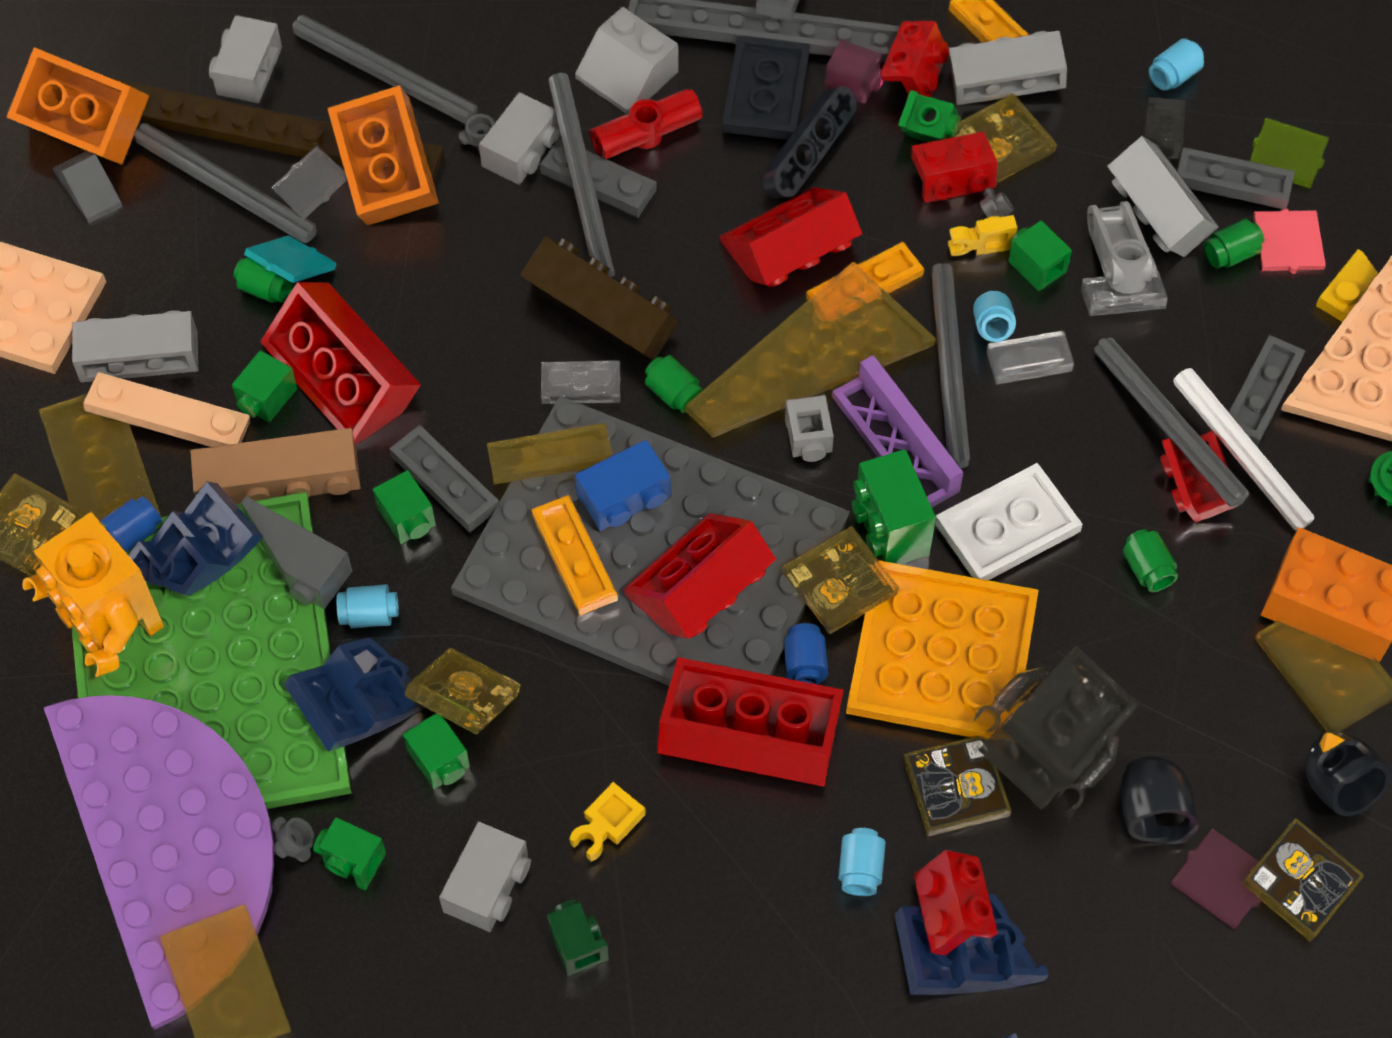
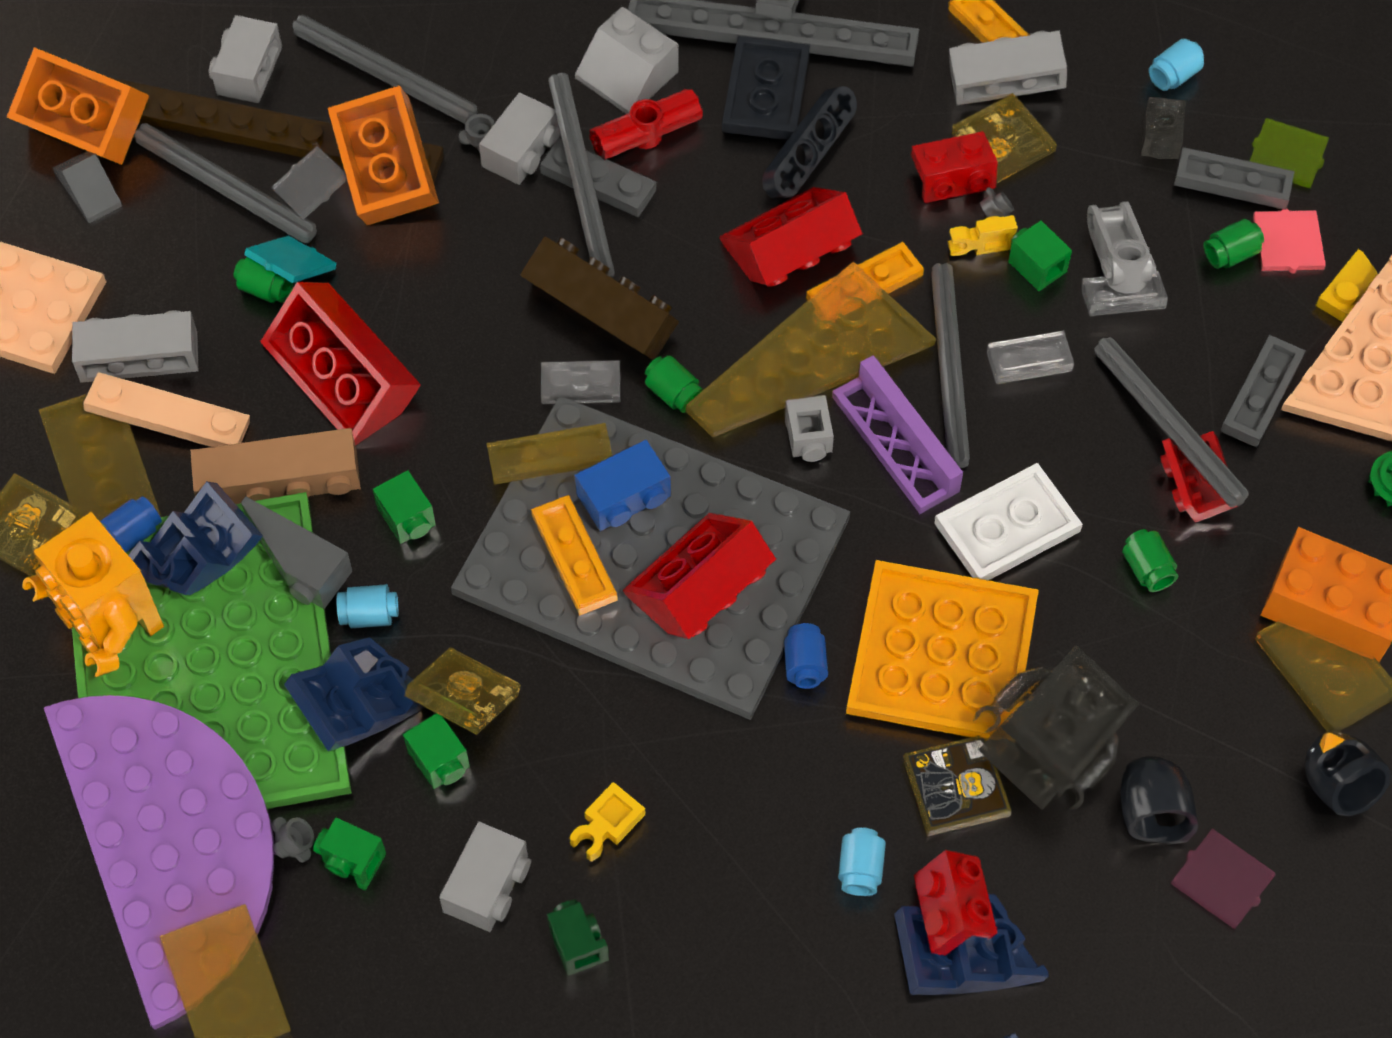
(264, 387): green brick -> none
(444, 478): dark grey plate -> none
(749, 721): red slope -> none
(840, 579): clear yellow tile -> none
(856, 69): clear pink brick -> none
(893, 509): green brick -> none
(914, 114): green brick -> none
(916, 57): red bracket -> none
(994, 316): medium azure brick -> none
(1161, 197): light grey brick -> none
(1243, 449): white axle -> none
(1302, 879): tile -> none

